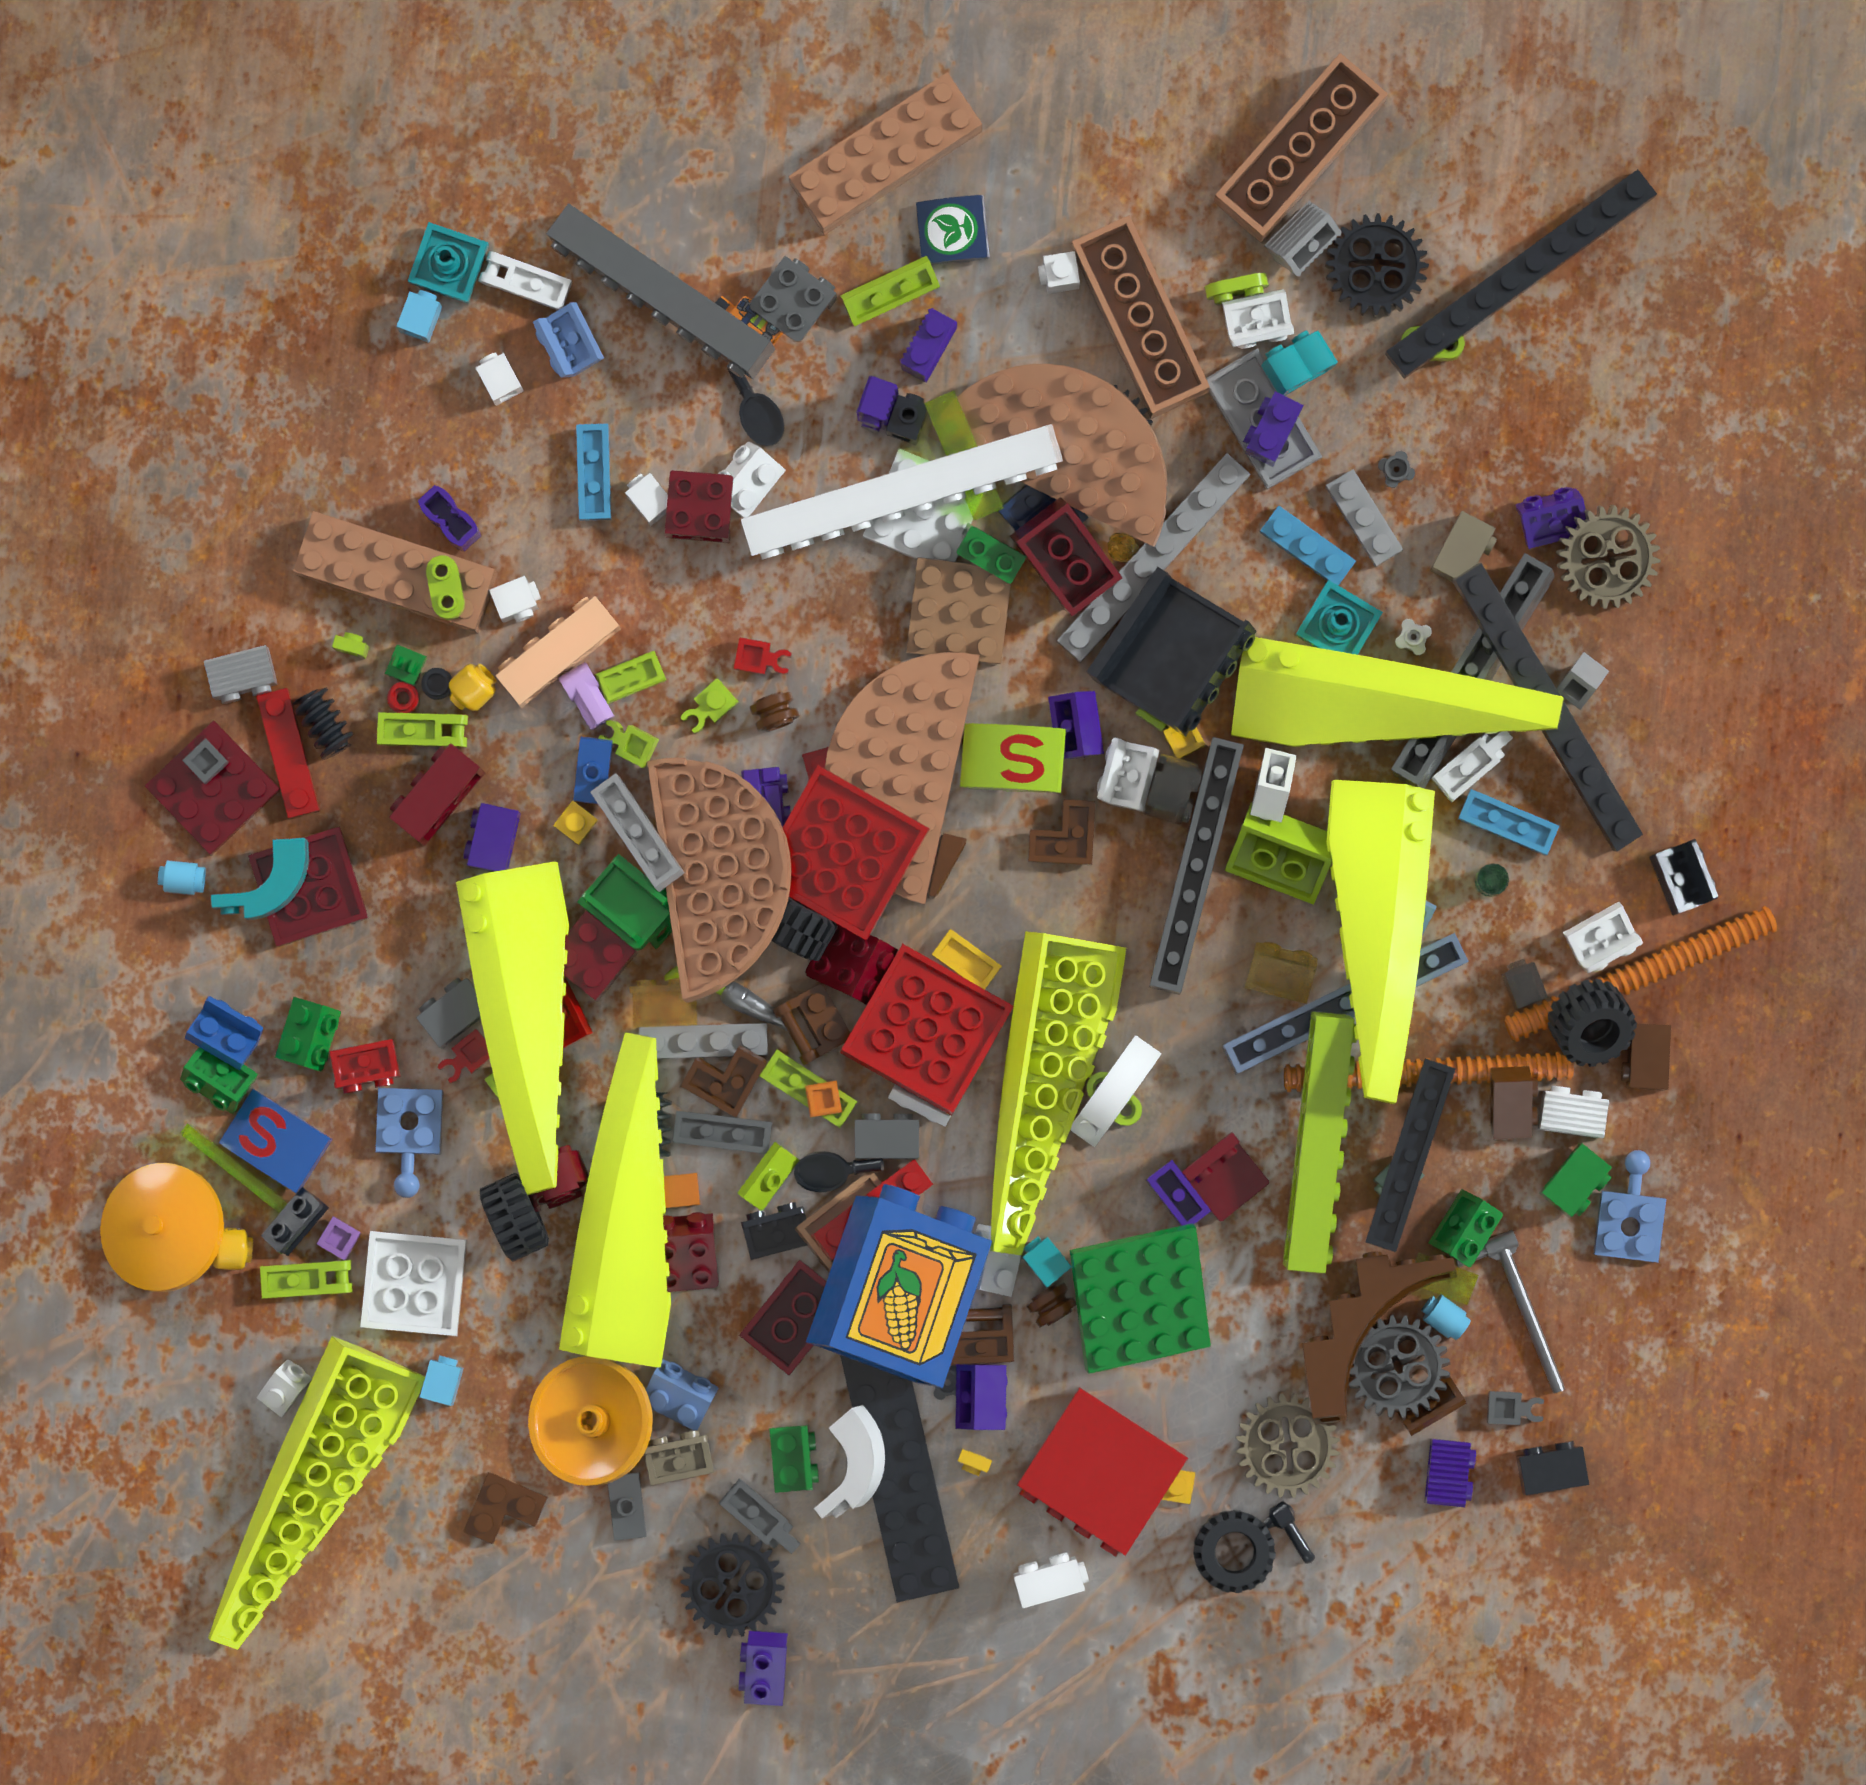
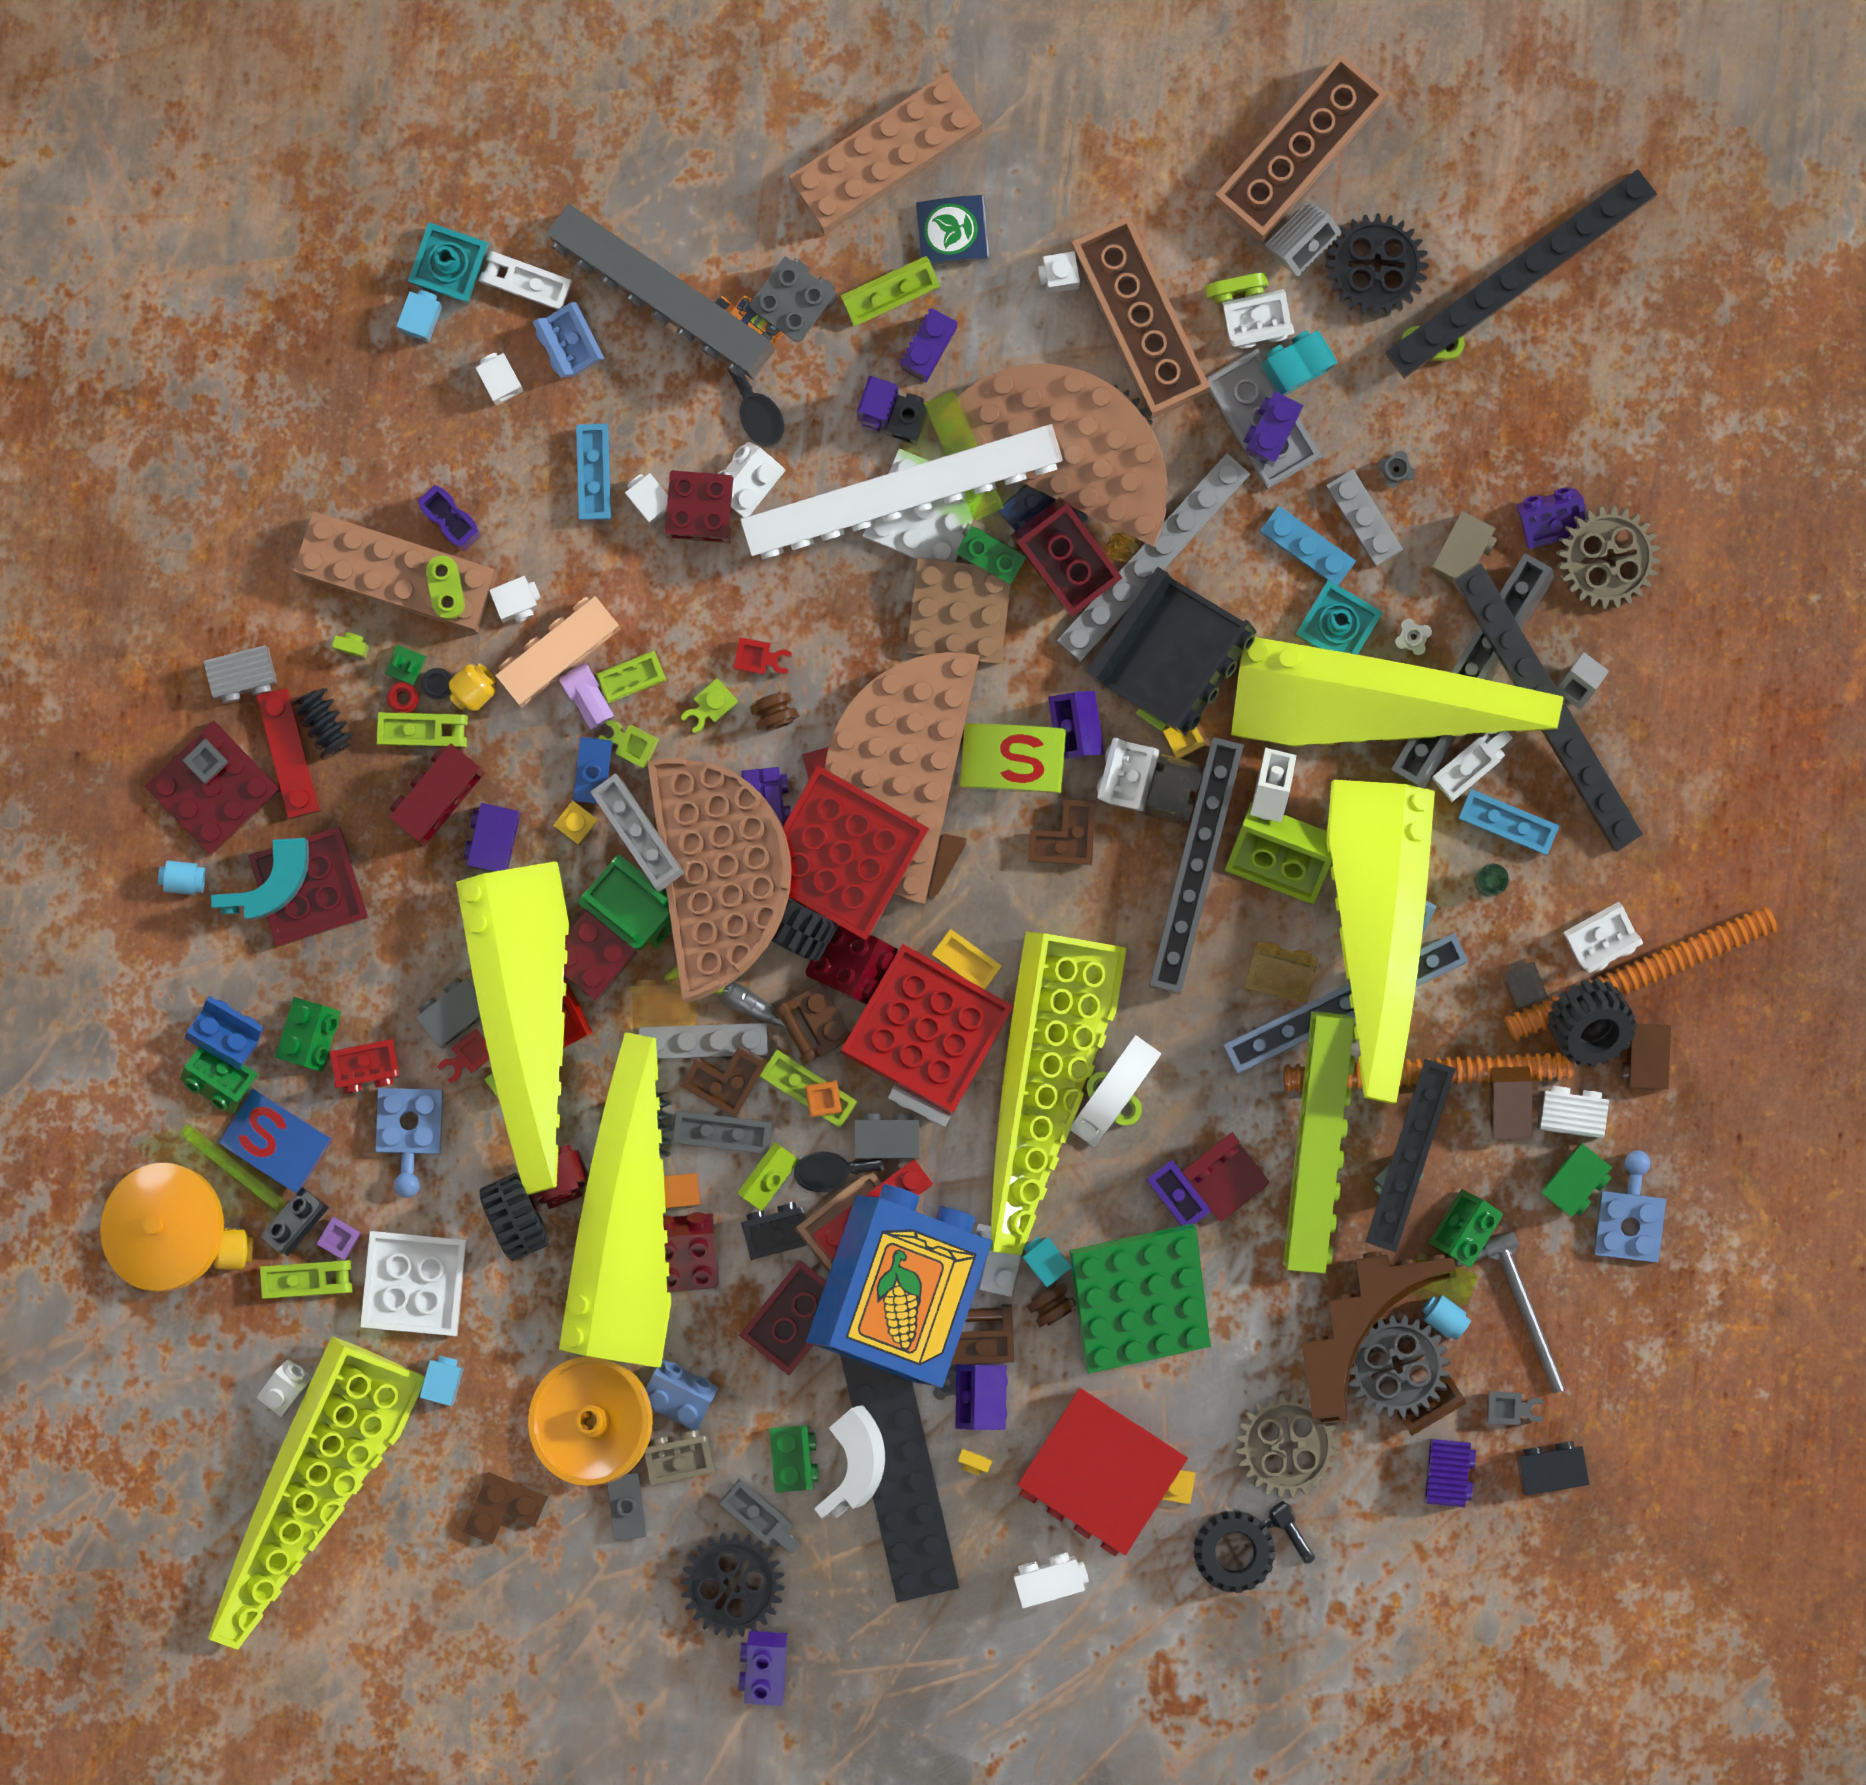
(1684, 877): black bracket -> none

